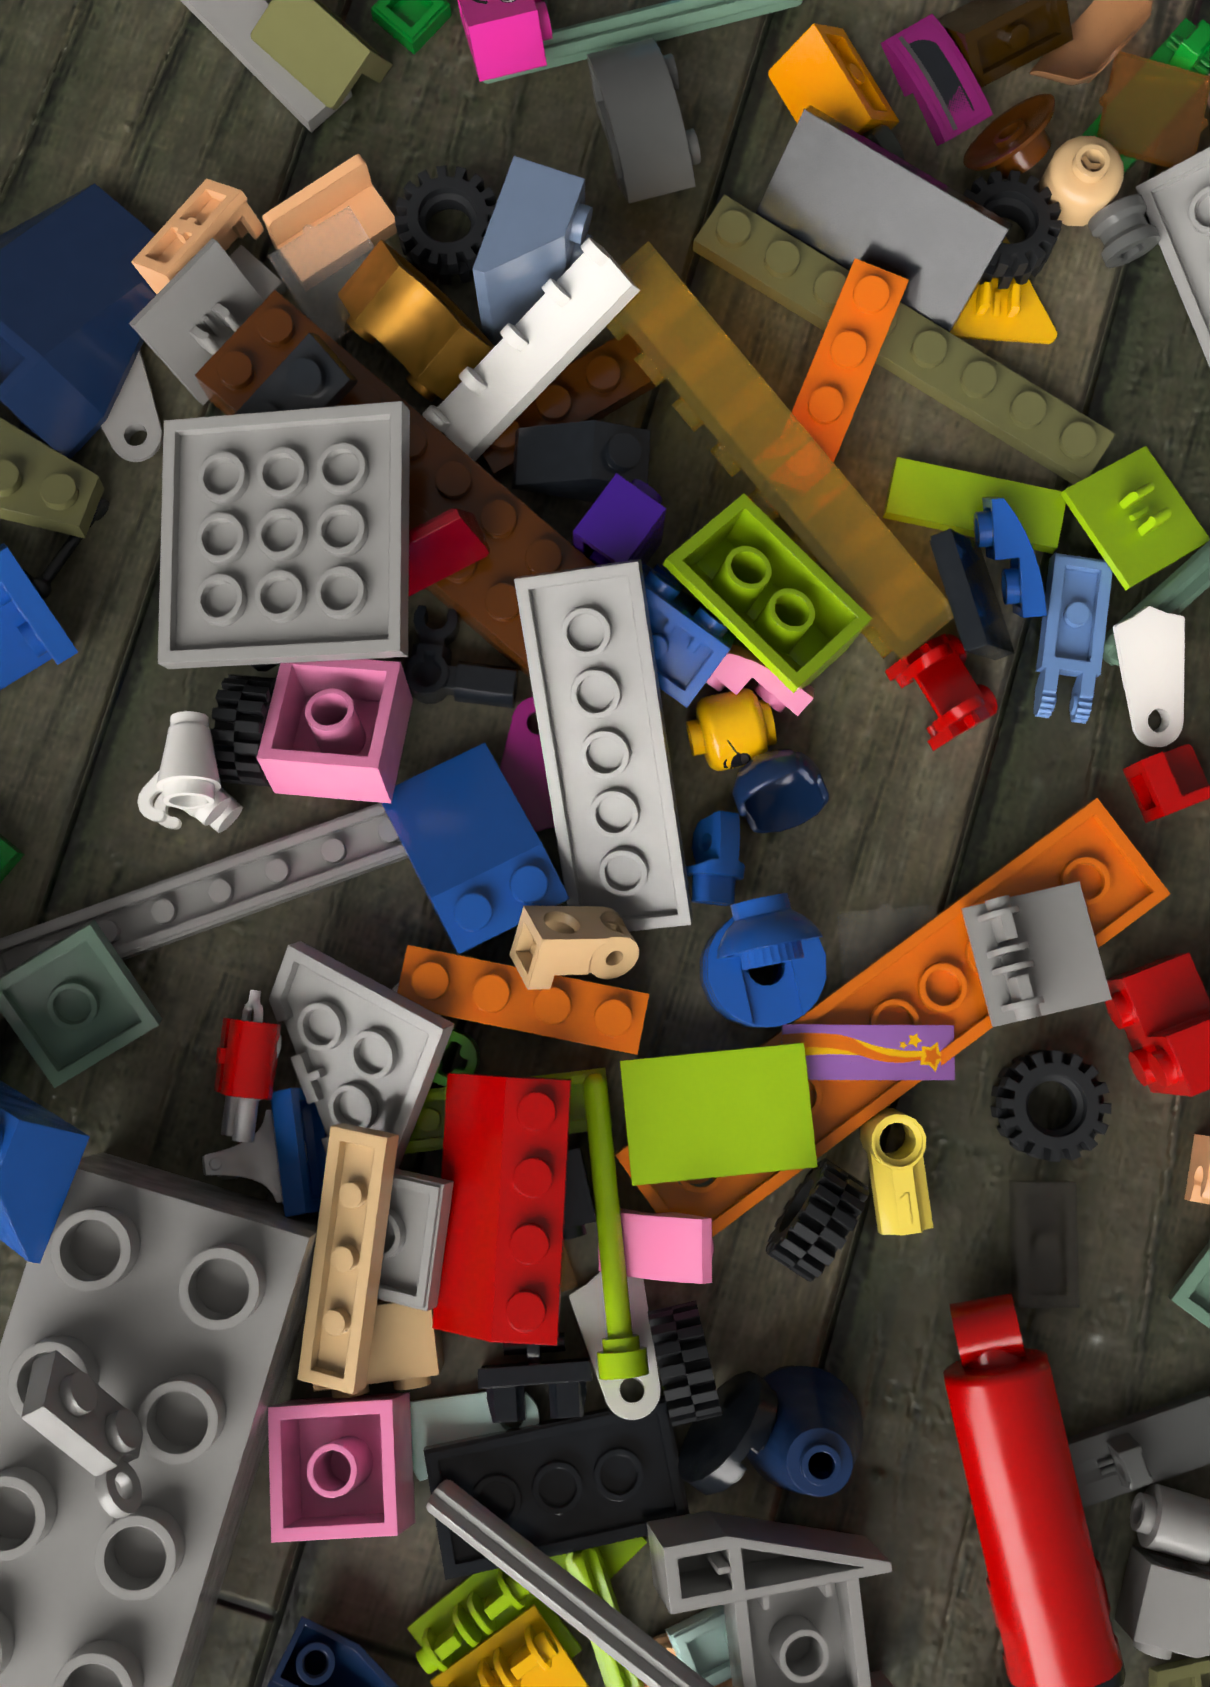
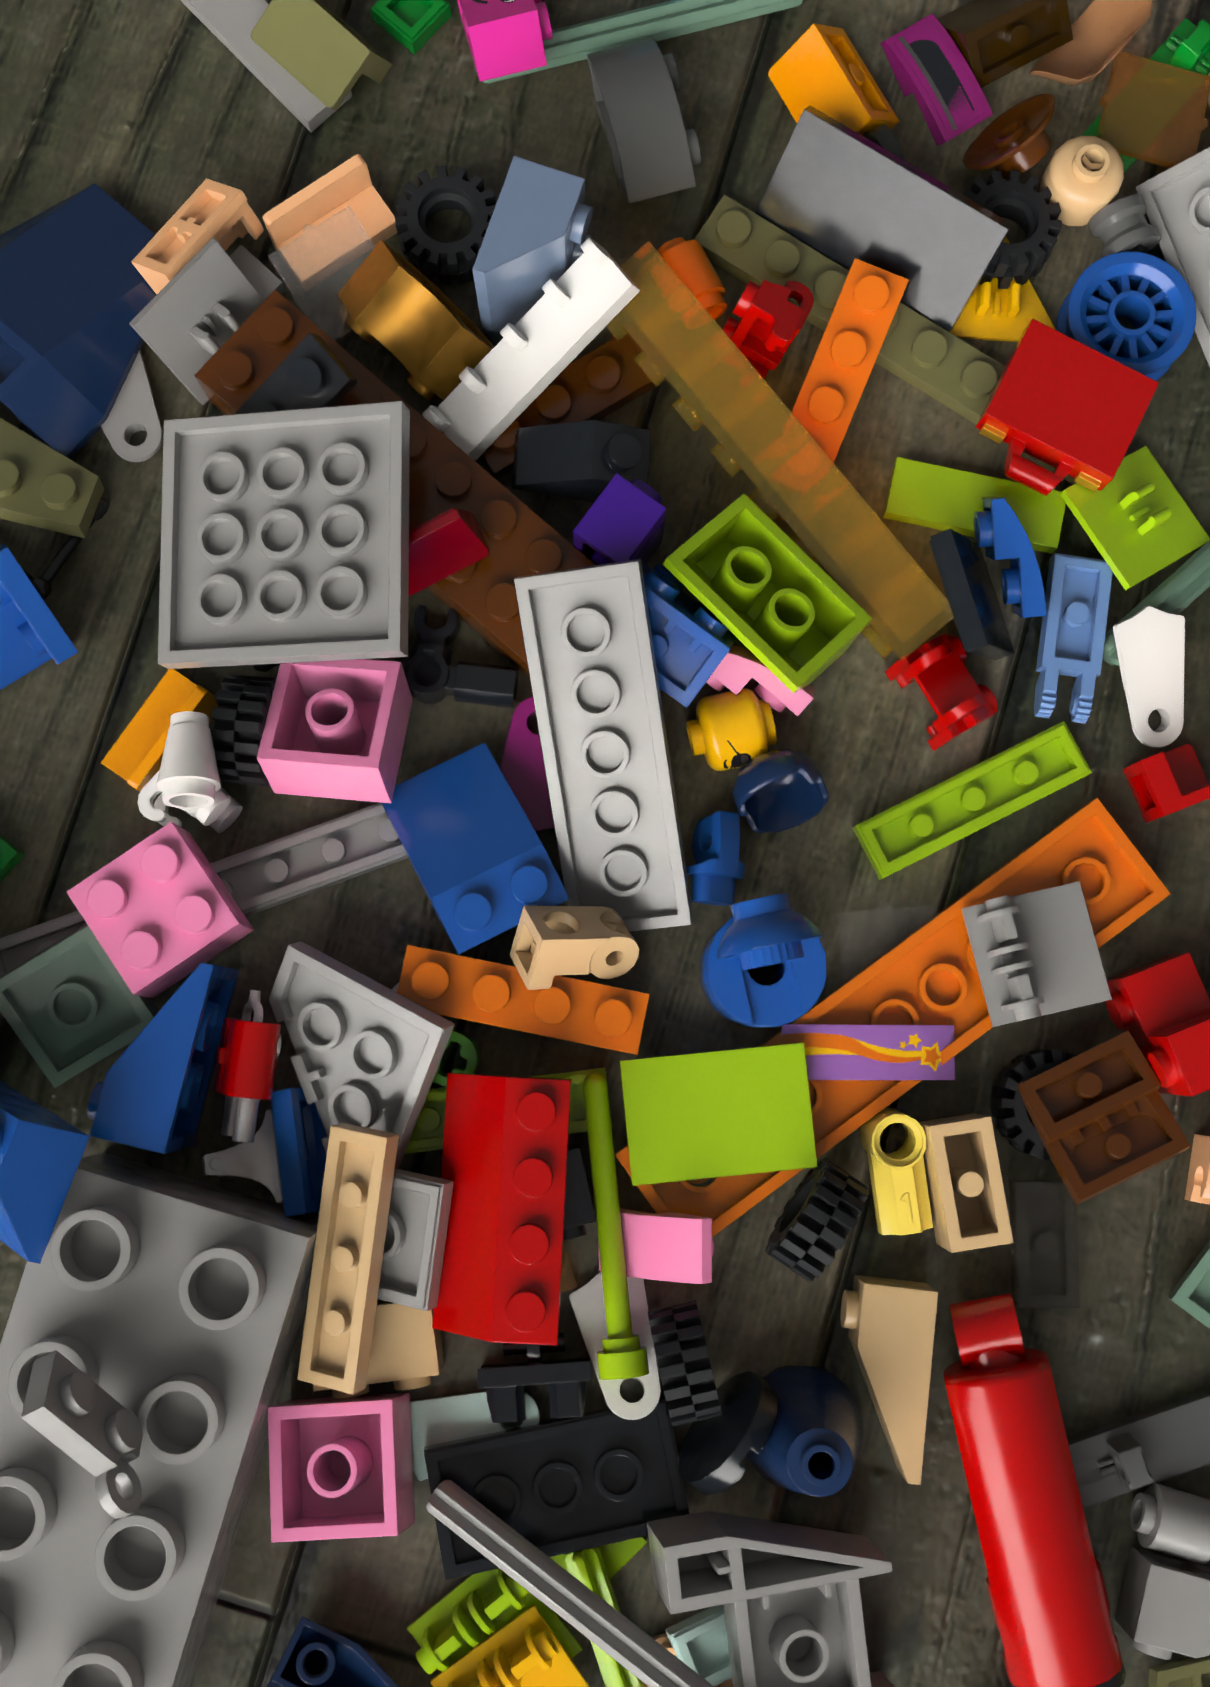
(141, 746): none -> light orange panel
(160, 911): none -> bright pink brick
(163, 1078): none -> blue slope
(696, 272): none -> orange brick
(768, 321): none -> red piece
(894, 1342): none -> tan slope
(965, 1183): none -> tan brick
(971, 800): none -> lime tile
(1064, 410): none -> red piece
(1102, 1117): none -> reddish brown slope
(1106, 292): none -> blue wheel

